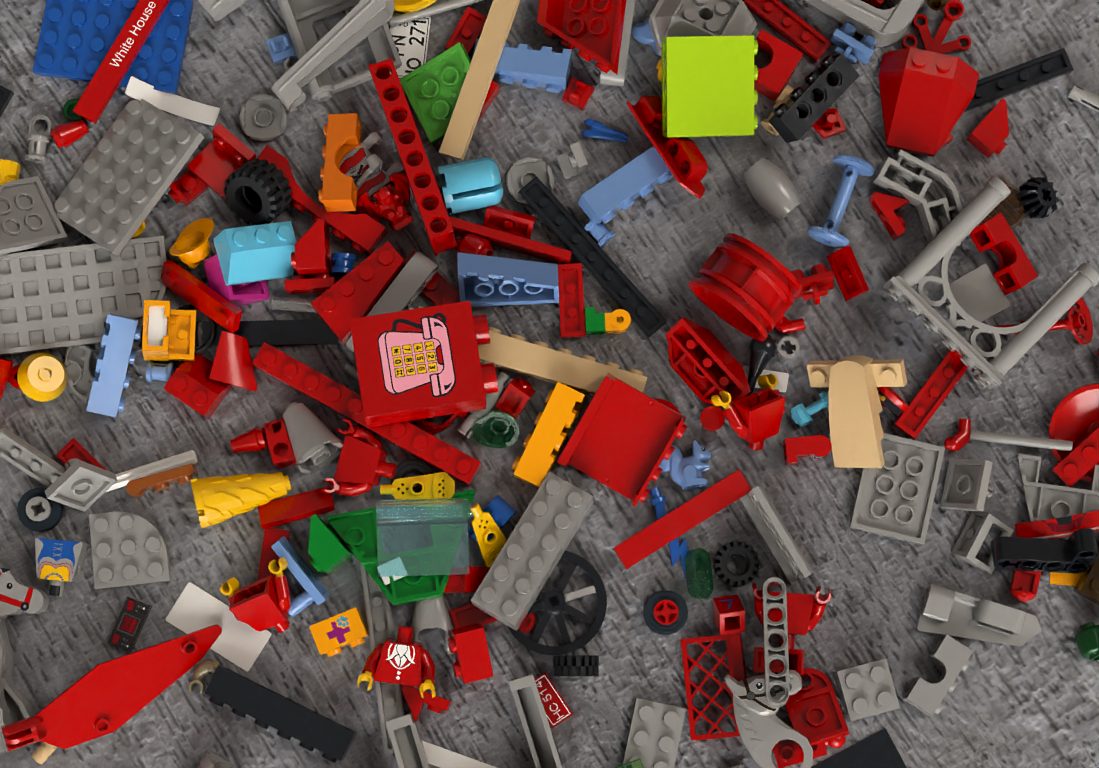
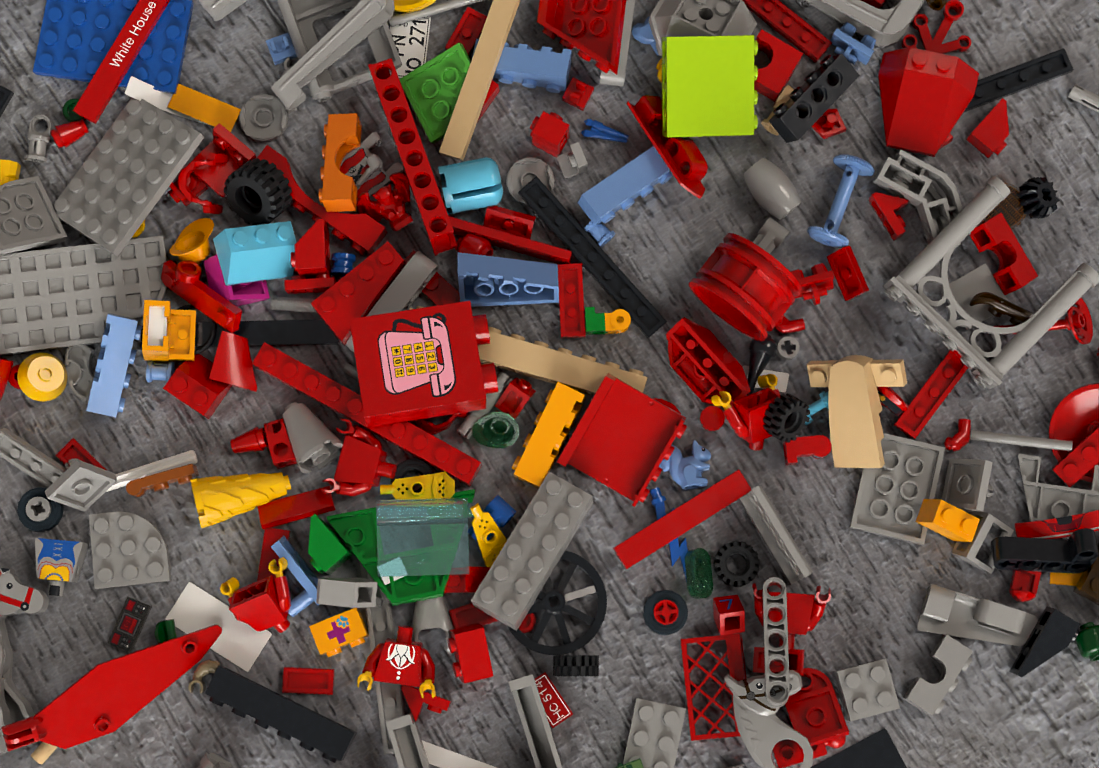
(165, 630): none -> dark green plate
(184, 181): none -> red helmet
(188, 272): none -> red tile
(204, 107): none -> light orange sticker
(308, 680): none -> red tile
(347, 592): none -> light grey slope
(549, 133): none -> red brick
(771, 235): none -> light grey piece
(786, 417): none -> black tyre
(947, 520): none -> light orange brick
(1001, 306): none -> dark brown piece
(1050, 636): none -> black slope

